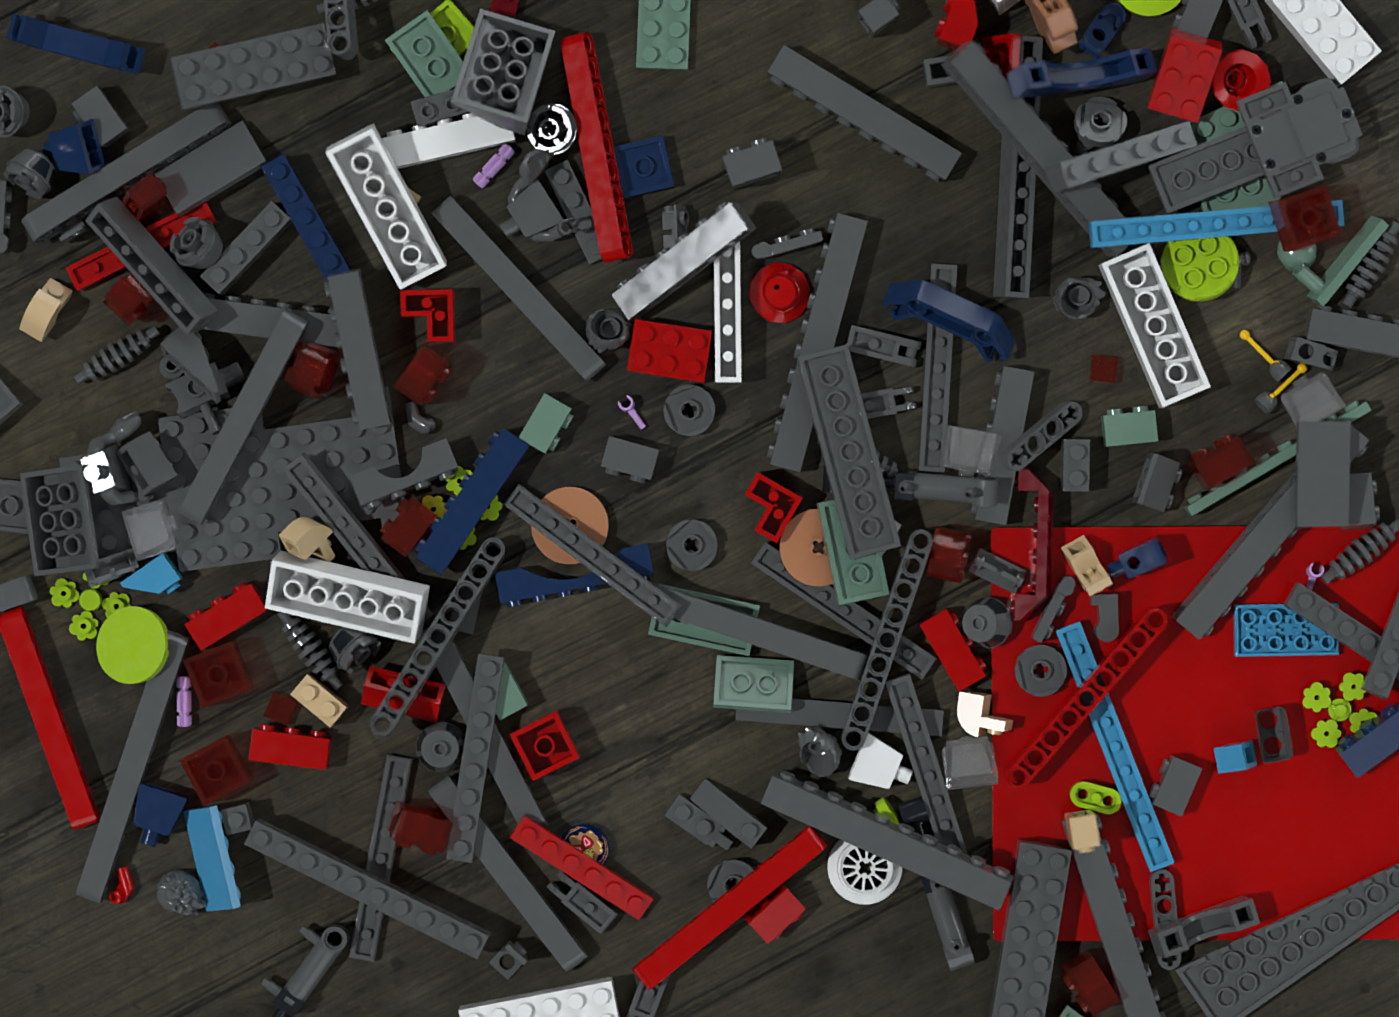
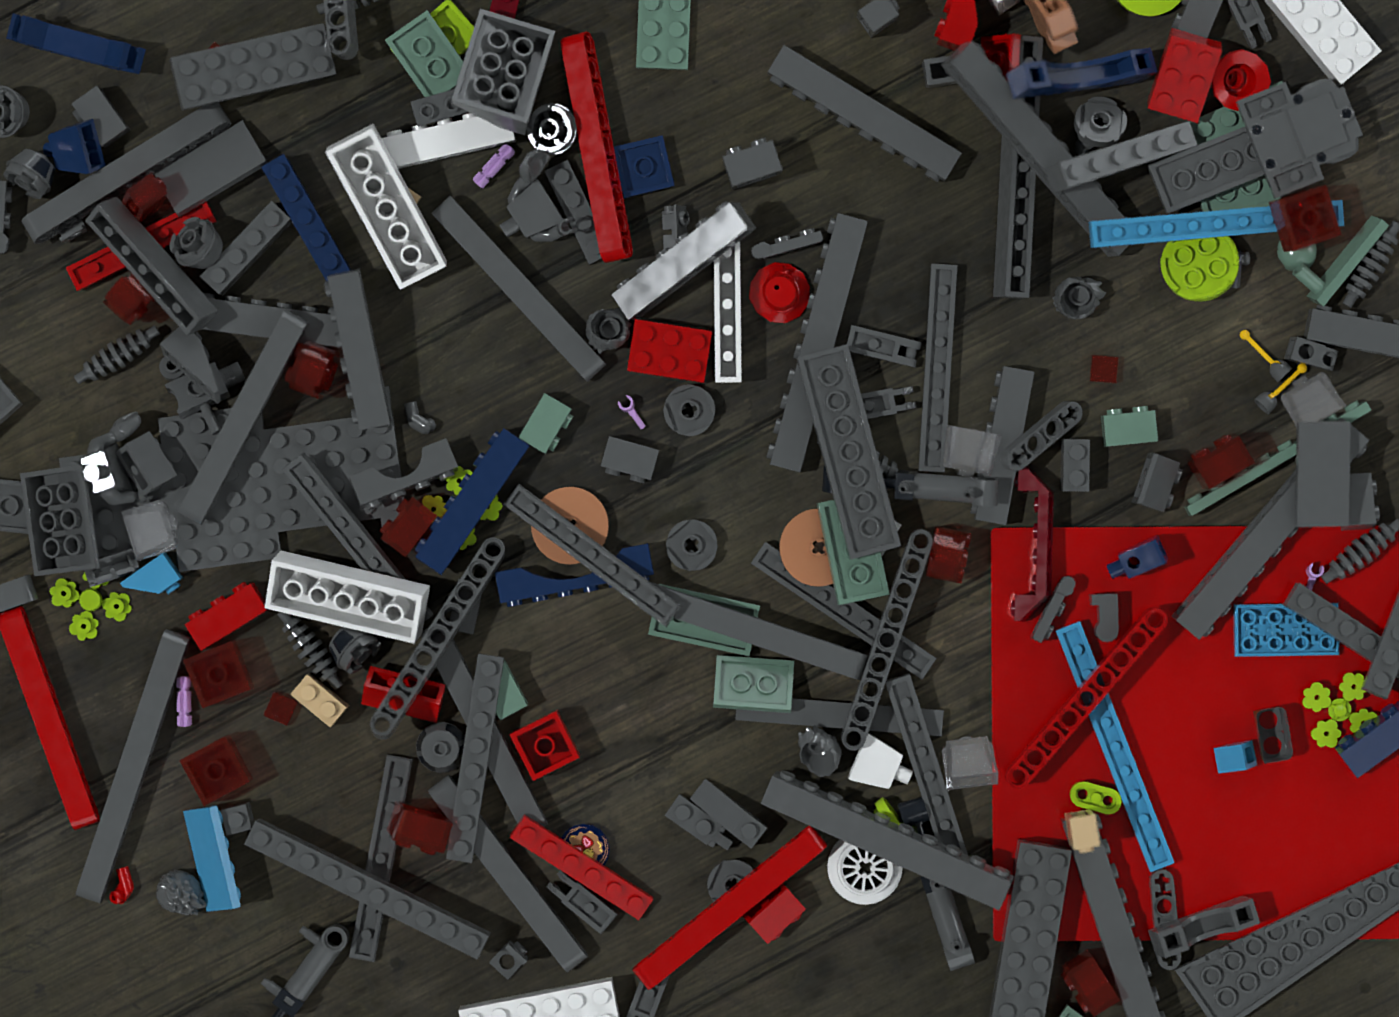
(44, 309): tan brick -> none
(132, 645): lime tile -> none
(158, 811): dark blue torso -> none
(290, 747): red brick -> none
(308, 537): tan brick -> none
(424, 375): clear red brick -> none
(437, 307): red brick -> none
(779, 502): red brick -> none
(951, 314): dark blue piece -> none
(953, 649): red brick -> none
(974, 715): brick -> none
(987, 622): dark grey cone -> none
(997, 571): dark grey hinge -> none
(1052, 678): dark grey plate -> none
(1086, 565): tan brick -> none
(1107, 23): dark blue piece -> none
(1154, 326): white brick -> none
(1175, 785): dark grey brick -> none

